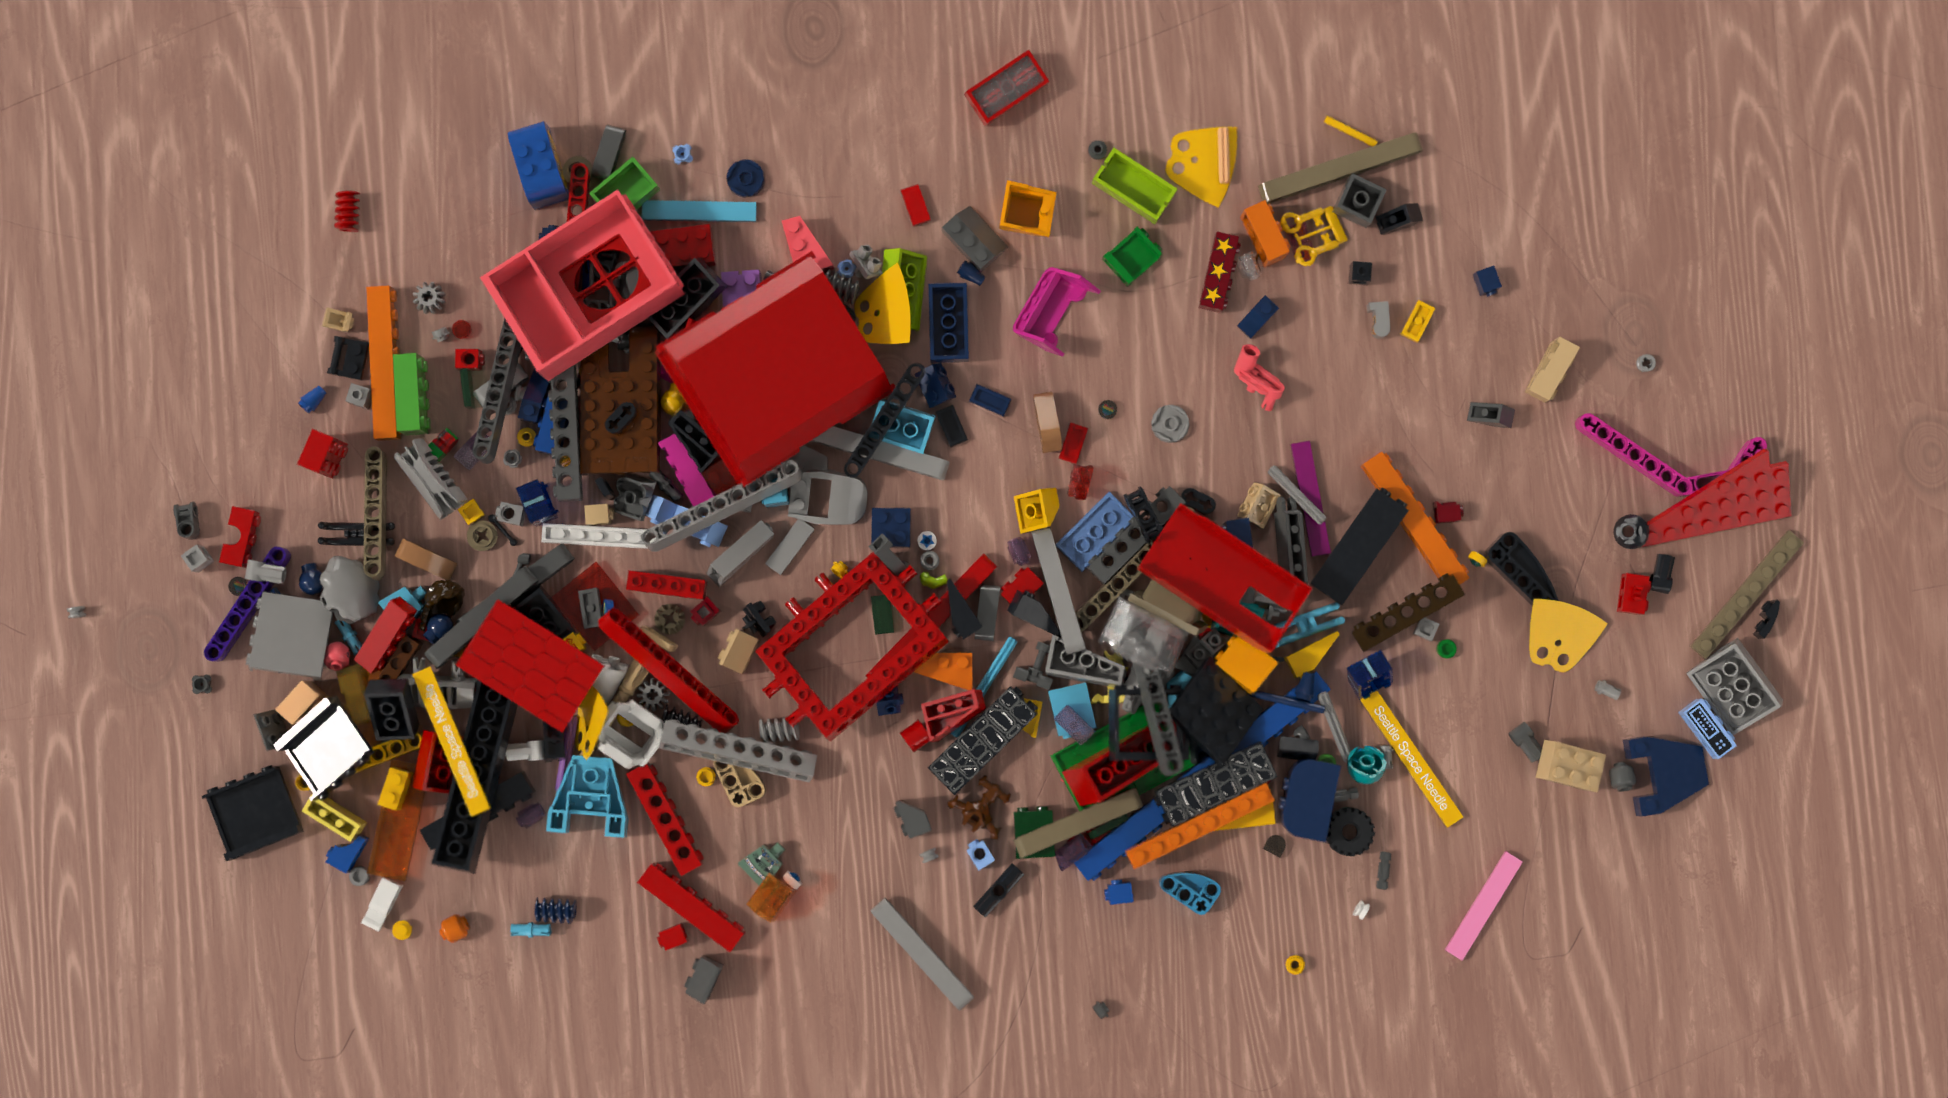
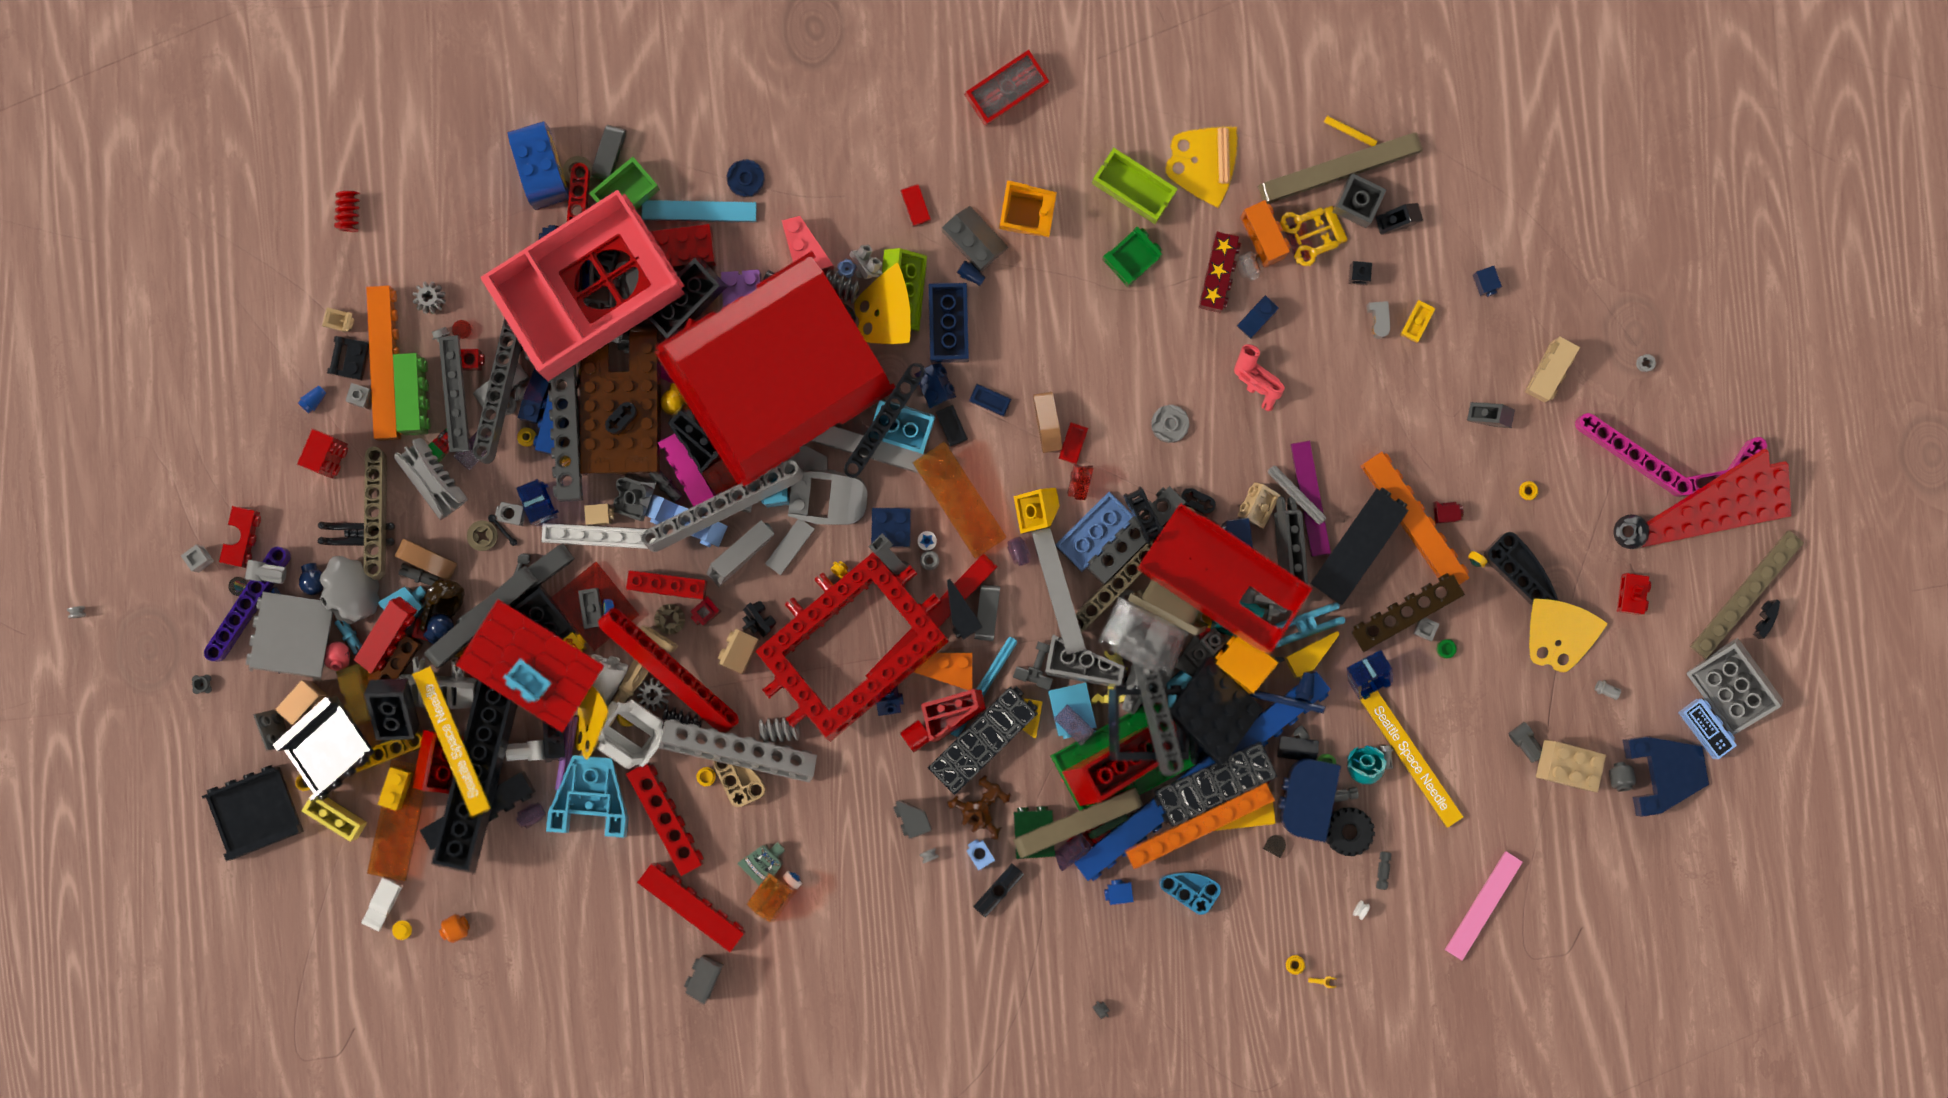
(187, 516): dark grey piece -> none
(345, 857): blue arch -> none
(358, 876): light grey tile -> none
(418, 575): none -> dark grey pin
(454, 393): none -> dark grey plate
(467, 388): clear green tile -> none
(471, 512): yellow plate -> none
(507, 458): light grey plate -> none
(527, 681): none -> medium azure bracket
(530, 929): medium azure pin -> none
(555, 911): dark blue piece -> none
(605, 488): black tile -> none
(672, 937): red brick -> none
(682, 149): light blue plate -> none
(882, 615): clear green tile -> none
(922, 954): light grey beam -> none
(932, 582): lime arm -> none
(959, 499): none -> clear orange plate
(1024, 580): red brick -> none
(1030, 610): black slope -> none
(1048, 305): dark pink windscreen -> none
(1095, 155): dark grey plate -> none
(1107, 409): clear smoke tile -> none
(1325, 982): none -> yellow hand
(1335, 725): light grey axle -> none
(1534, 490): none -> yellow plate
(1661, 577): black piece -> none

